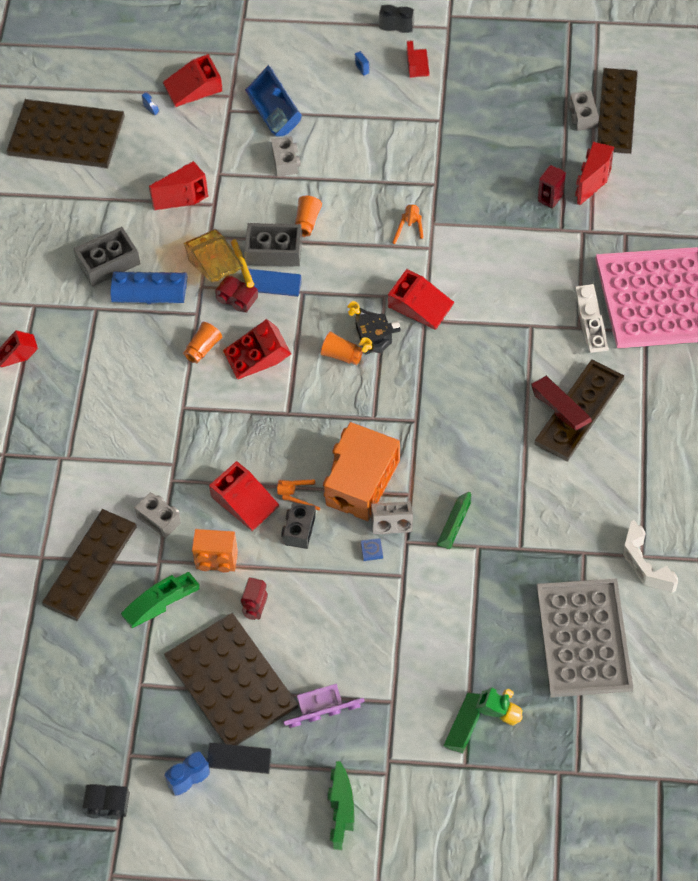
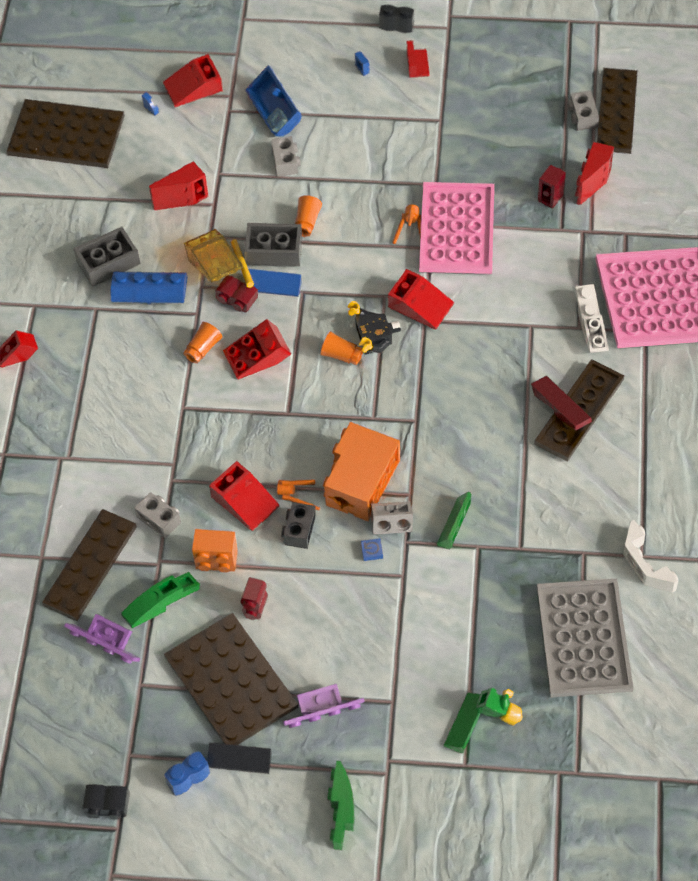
(107, 634): none -> medium lavender bracket
(457, 228): none -> bright pink plate

